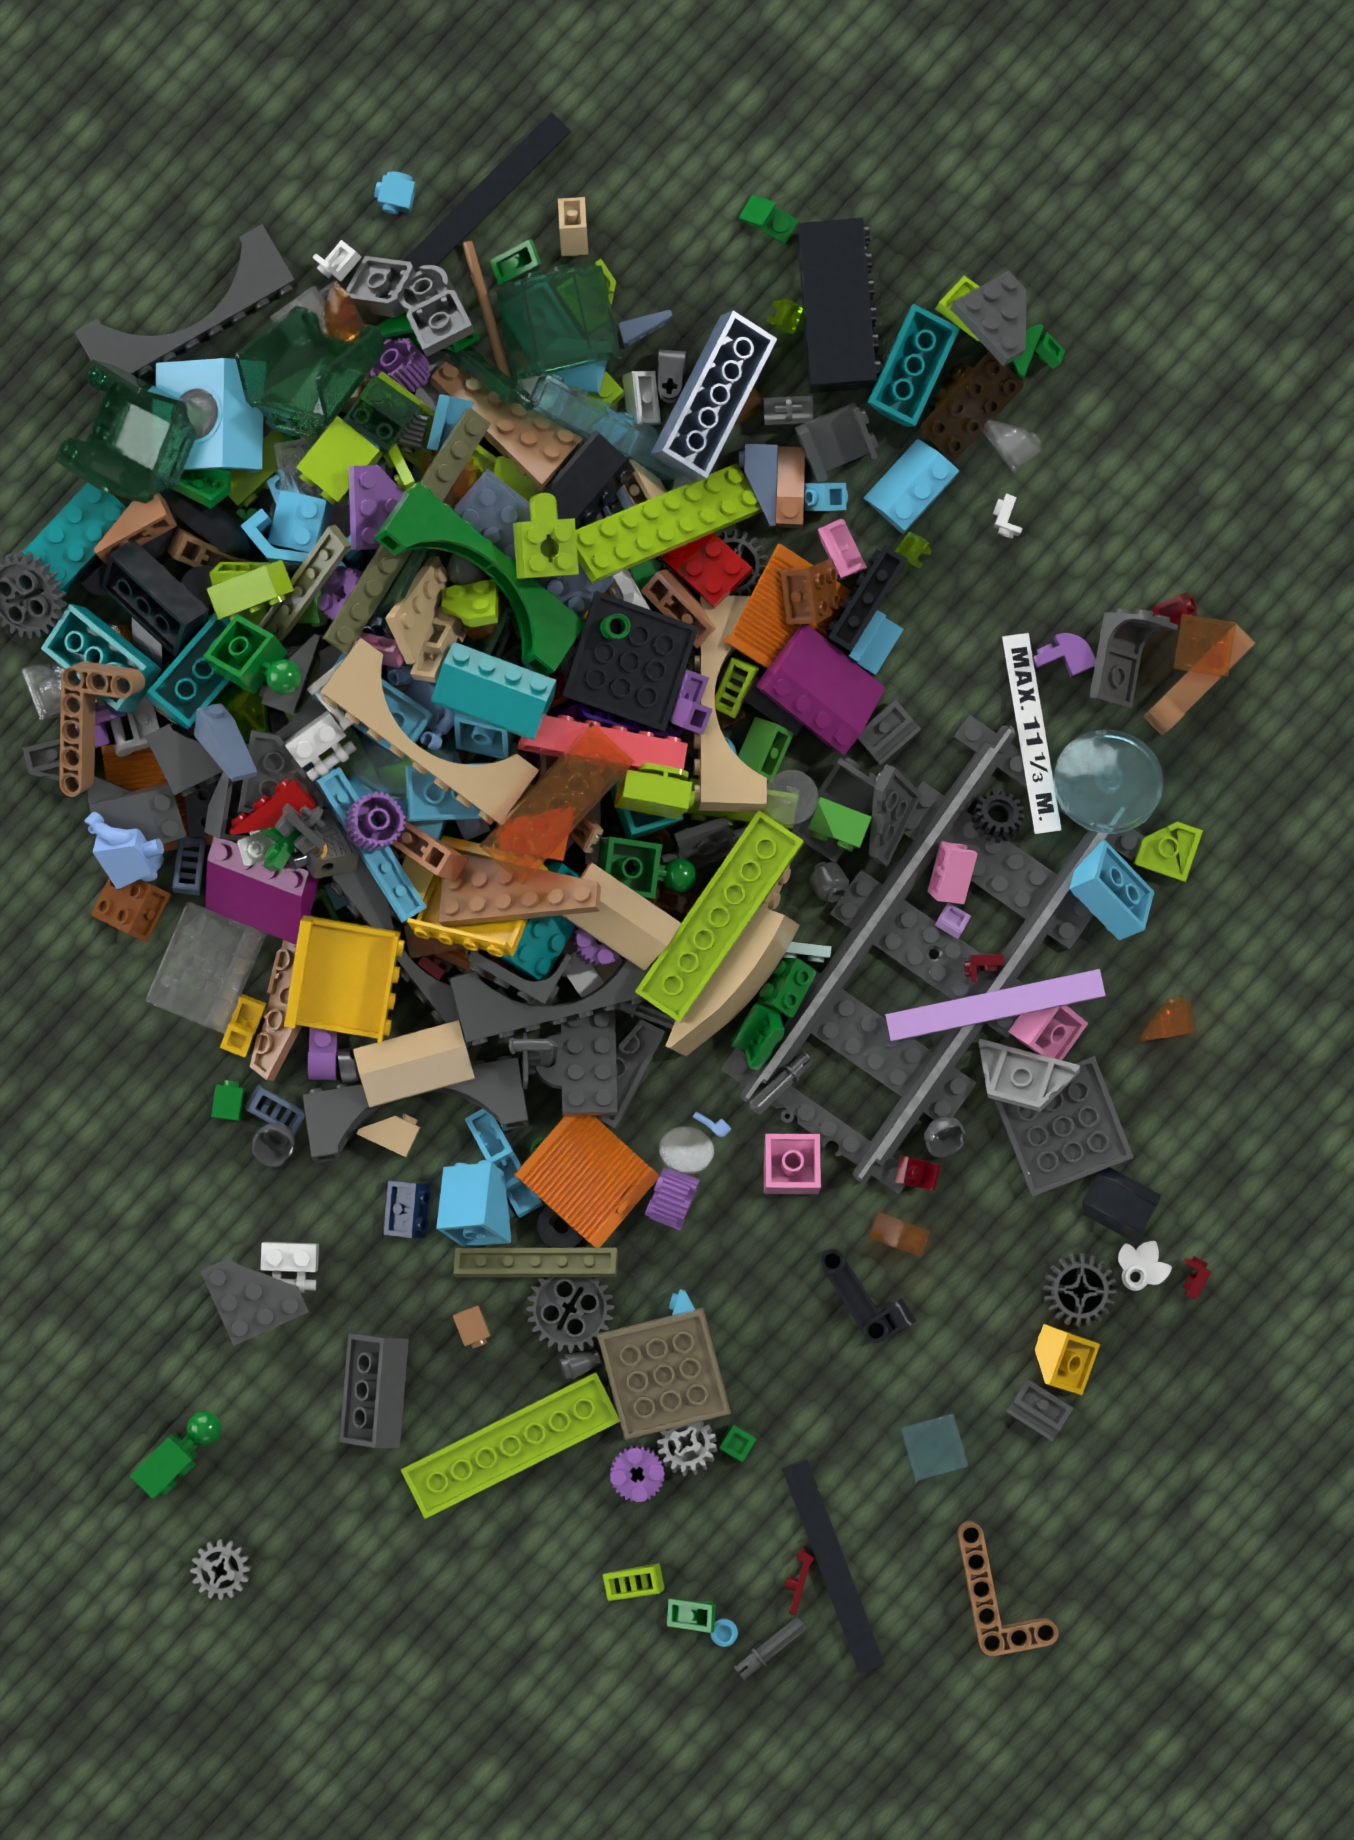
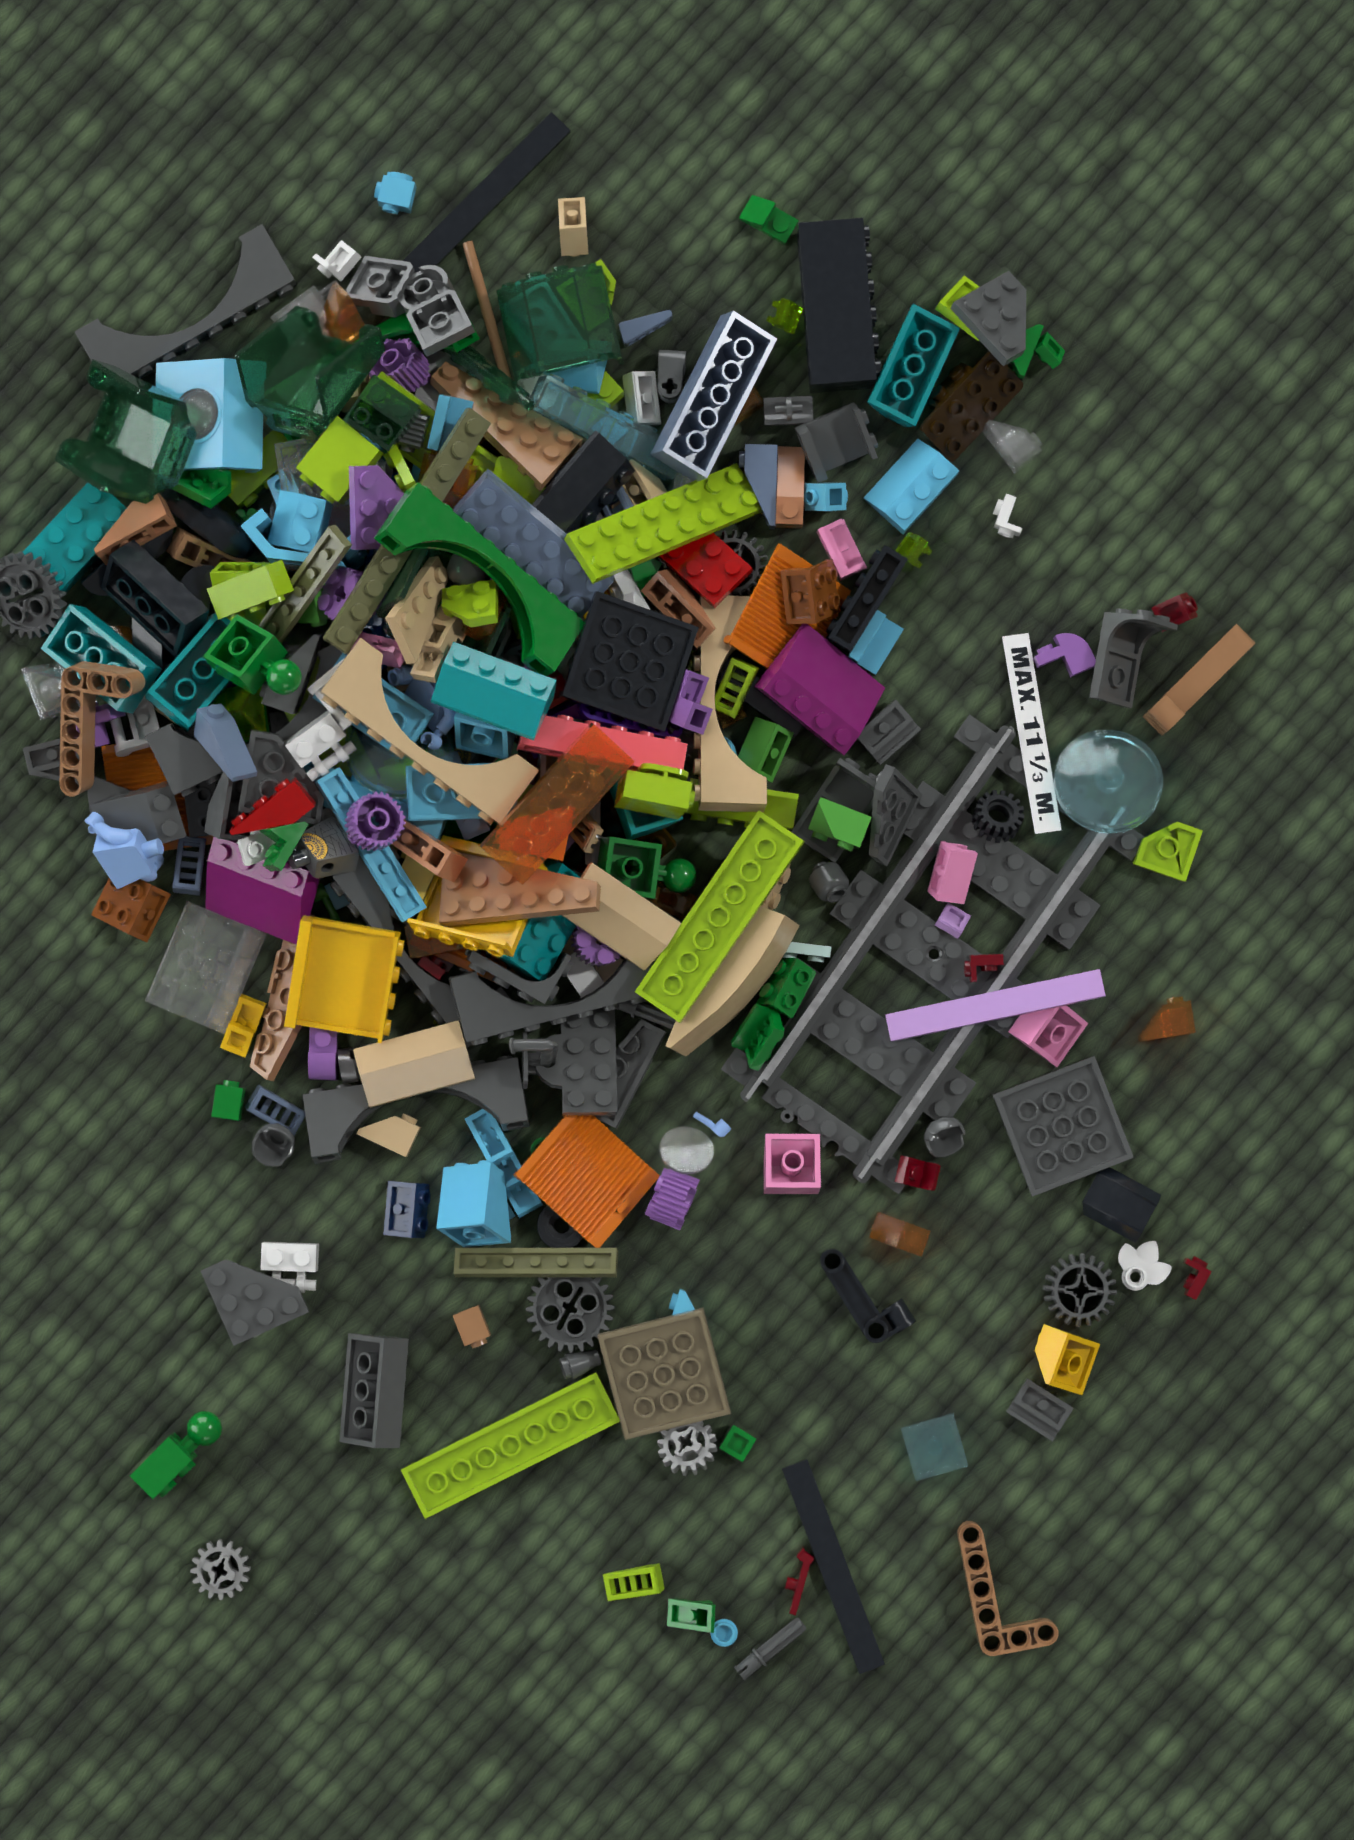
(310, 835): dark grey hips -> none
(516, 262): green slope -> none
(545, 544): lime brick -> none
(605, 626): green beam -> none
(652, 1471): medium lavender brick -> none
(705, 843): dark grey plate -> none
(788, 1076): dark grey axle -> none
(791, 797): clear piece -> none
(1023, 1076): light grey wing -> none
(1112, 891): medium azure slope -> none
(1204, 645): clear orange plate -> none

